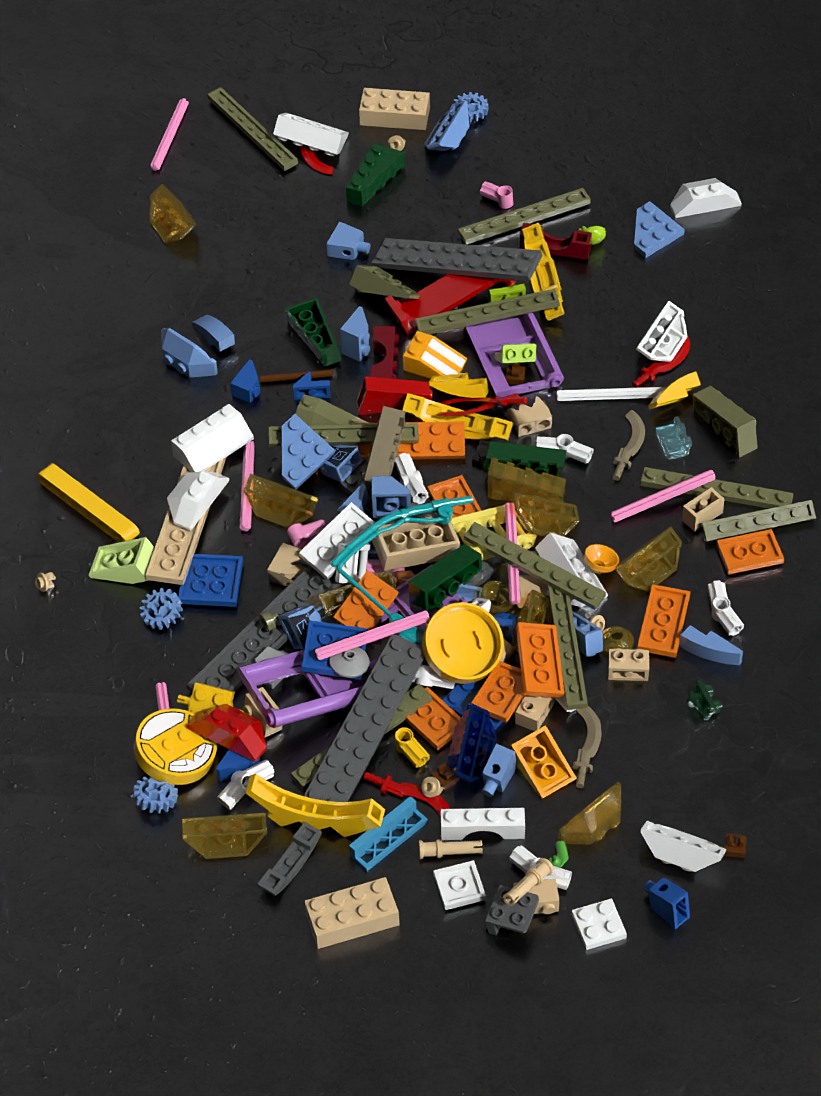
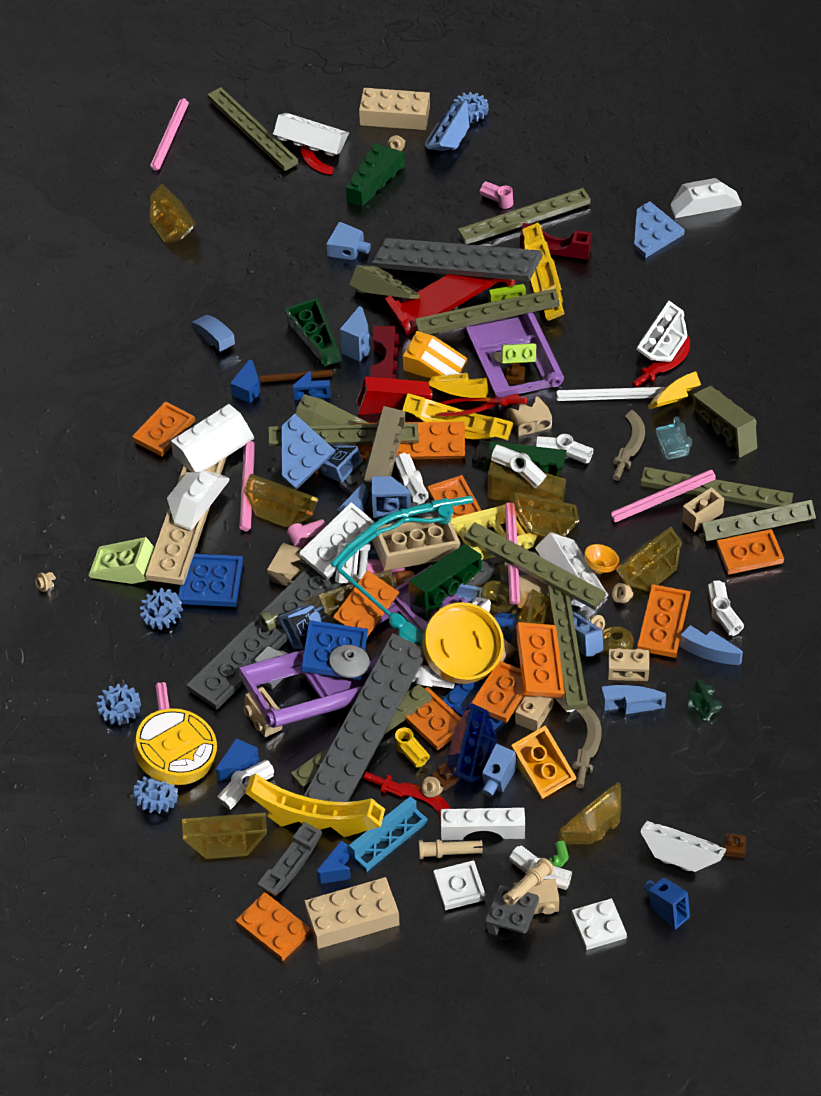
(87, 504): yellow beam -> none
(119, 704): none -> medium blue gear
(163, 427): none -> orange plate
(186, 355): medium blue wedge -> none
(206, 697): yellow plate -> none
(231, 729): red wedge -> none
(273, 926): none -> orange plate
(334, 866): none -> blue slope
(372, 635): bright pink axle -> none
(528, 471): none -> white piece
(598, 233): lime hair -> none
(622, 593): none -> tan tile
(631, 698): none -> medium blue slope

